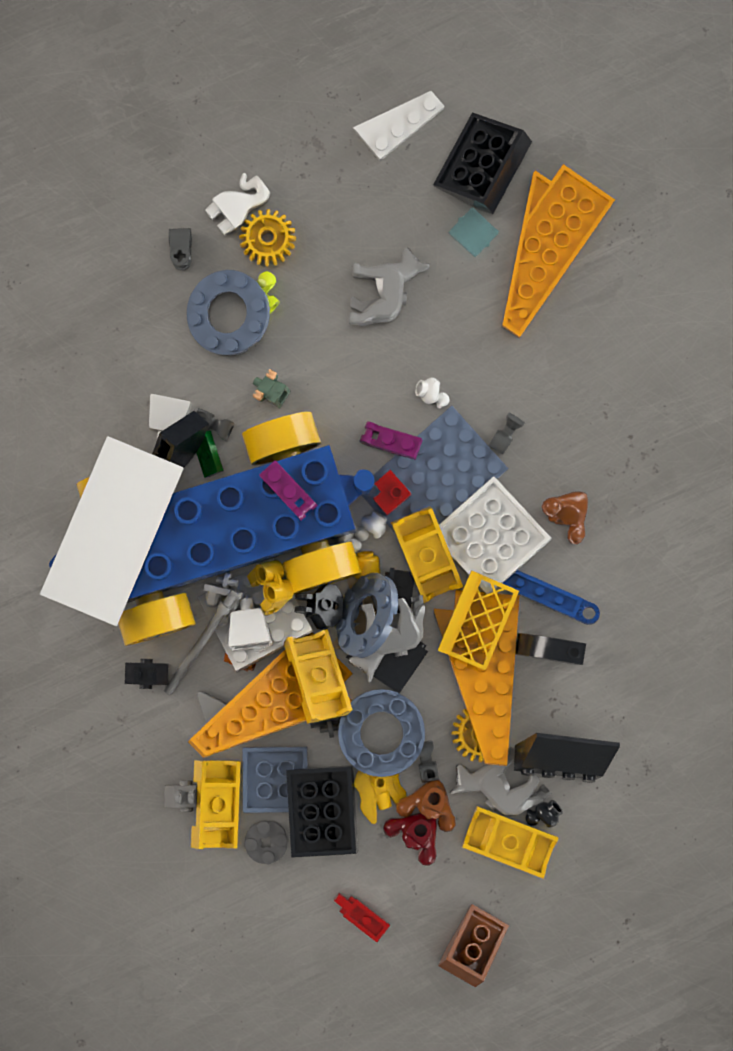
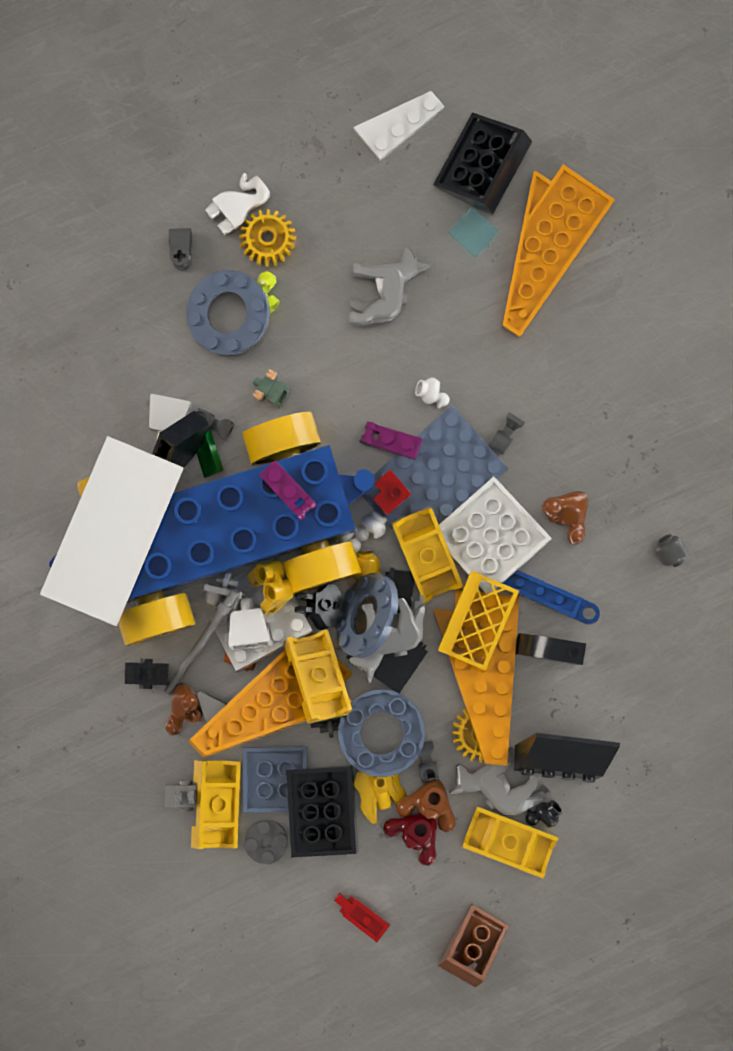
(183, 707): none -> dark orange head
(671, 550): none -> dark grey head

